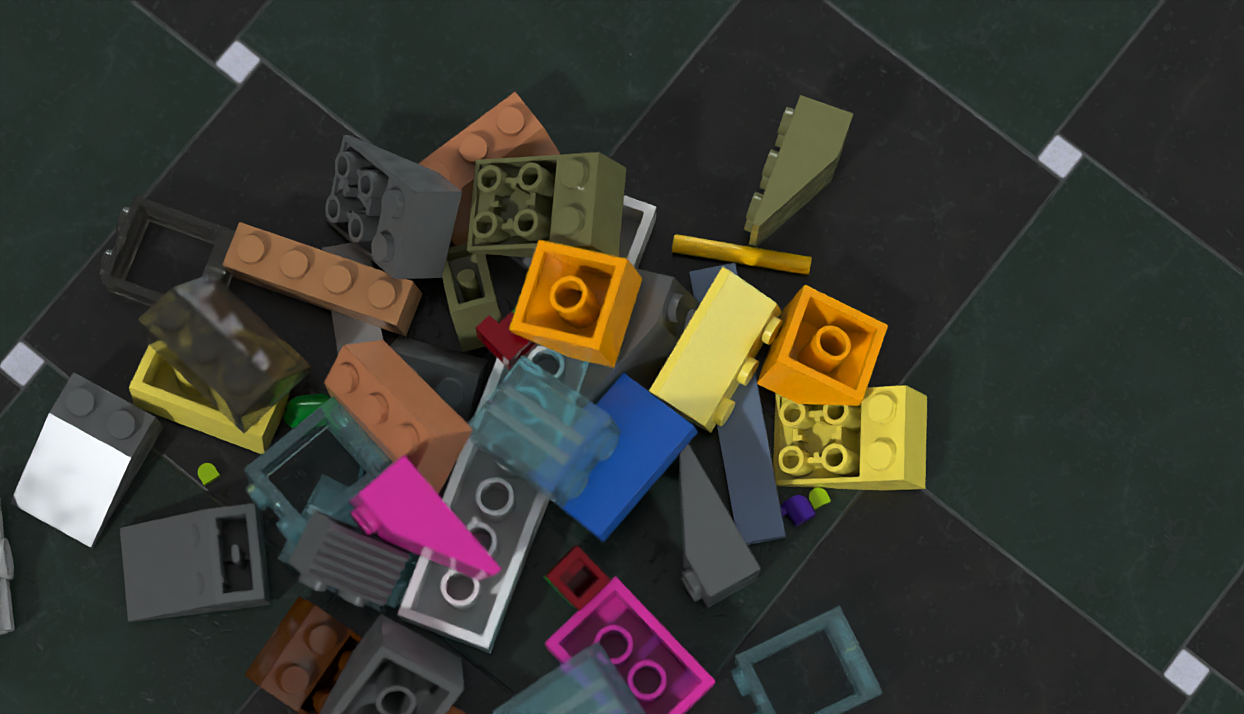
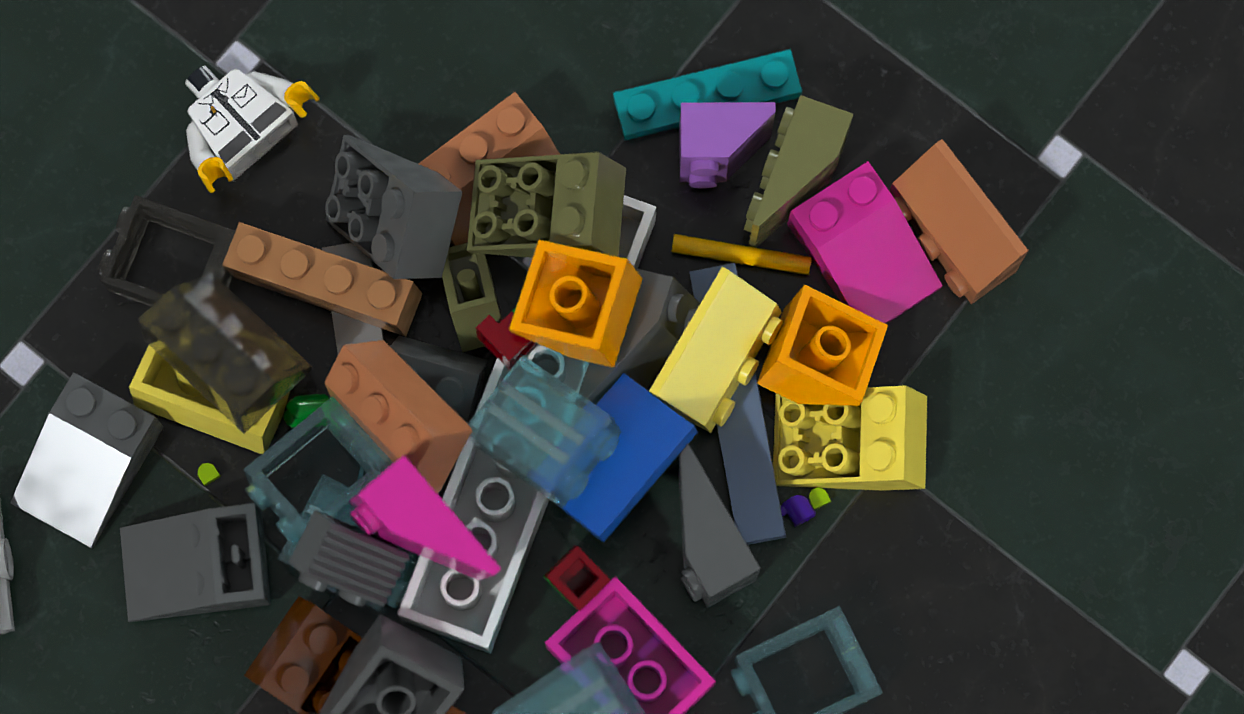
(239, 119): none -> white torso
(658, 104): none -> teal plate
(720, 139): none -> medium lavender slope
(864, 246): none -> dark pink slope
(957, 223): none -> nougat slope

